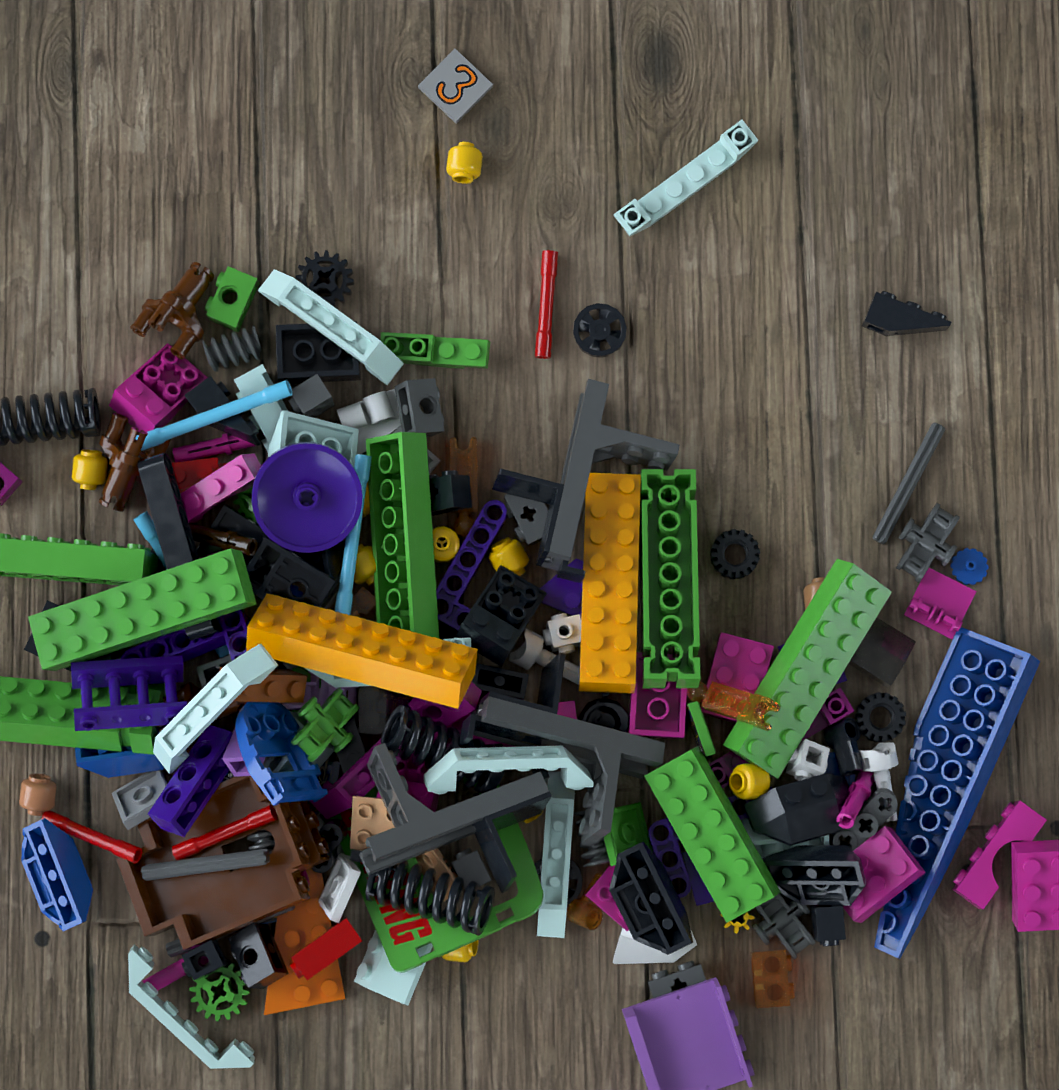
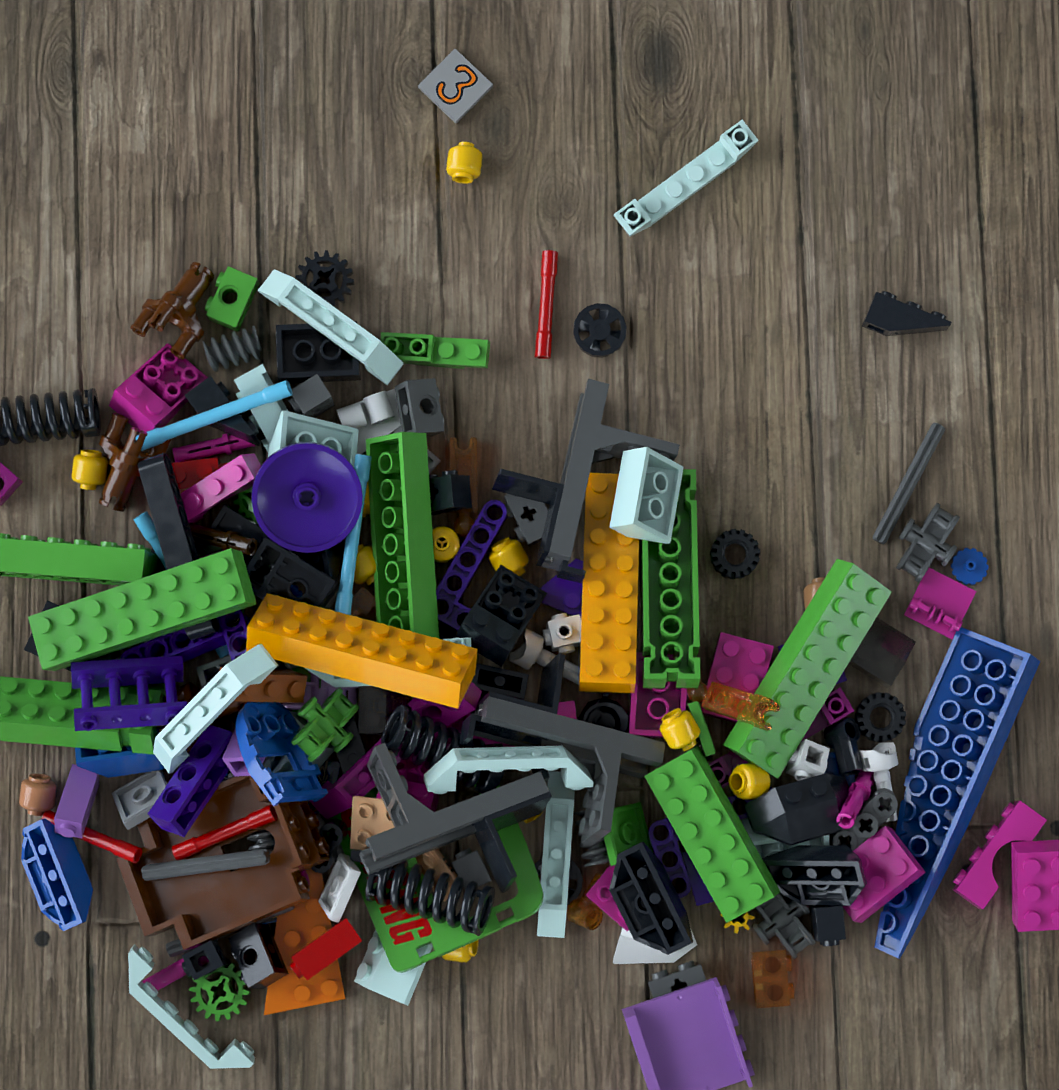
(76, 802): none -> medium lavender brick
(646, 496): none -> light aqua slope
(680, 729): none -> yellow head

